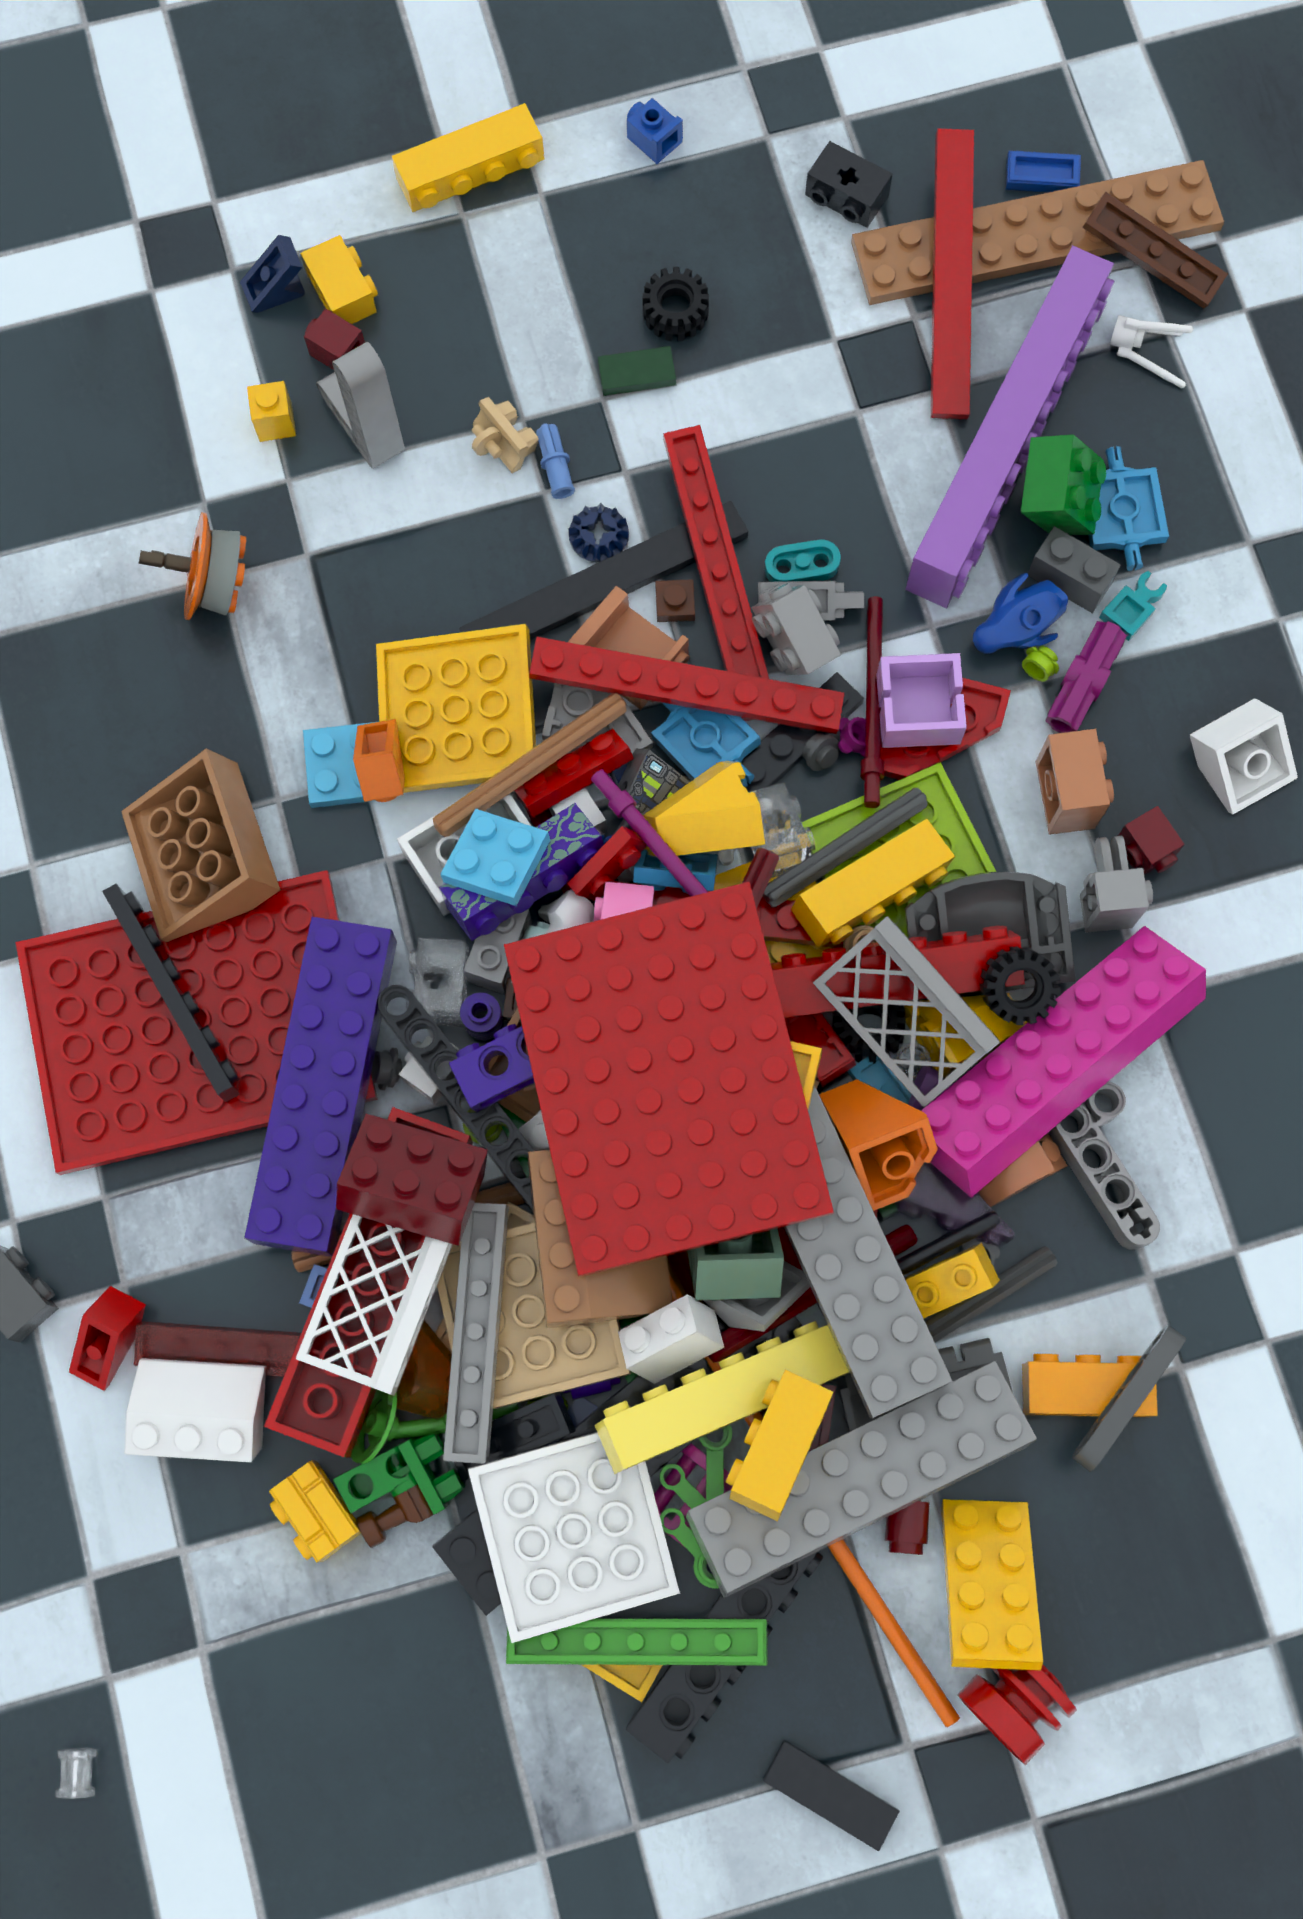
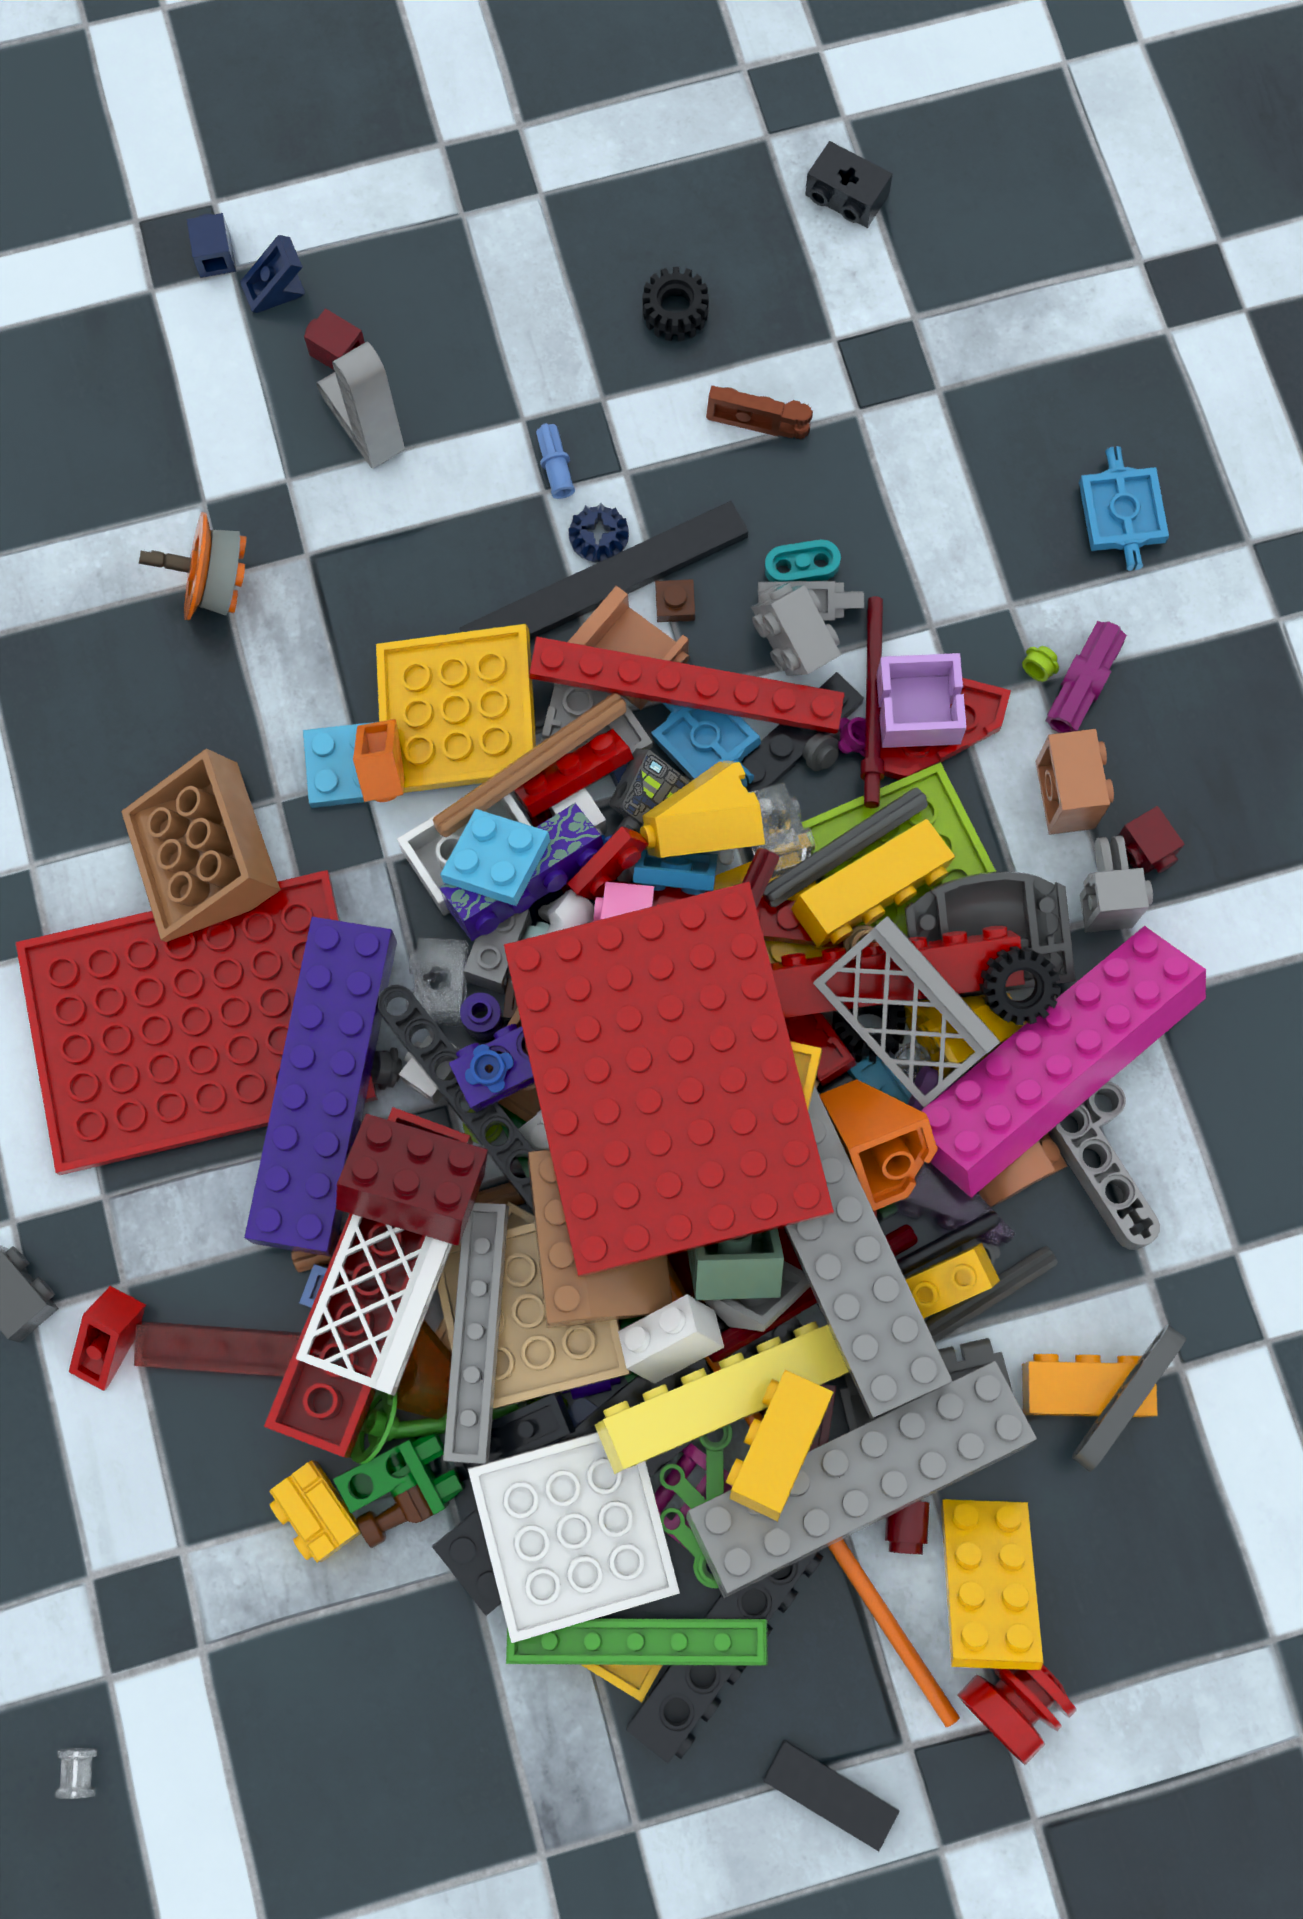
(181, 1005): black plate -> none
(196, 1410): white slope -> none
(211, 245): none -> dark blue brick
(271, 411): yellow brick -> none
(338, 280): yellow brick -> none
(468, 157): yellow brick -> none
(482, 1057): none -> blue plate
(498, 437): tan hips -> none
(624, 806): magenta bar -> none
(636, 370): dark green tile -> none
(654, 129): blue brick -> none
(714, 552): red plate -> none
(759, 413): none -> copper hinge
(952, 274): red tile -> none
(1003, 440): medium lavender brick -> none
(1021, 616): blue animal -> none
(1036, 230): medium nougat plate -> none
(1042, 171): blue tile -> none
(1063, 485): green brick -> none
(1074, 568): dark grey brick -> none
(1130, 334): white plant -> none
(1133, 609): teal plate -> none
(1155, 250): reddish brown plate -> none
(1245, 754): white slope -> none

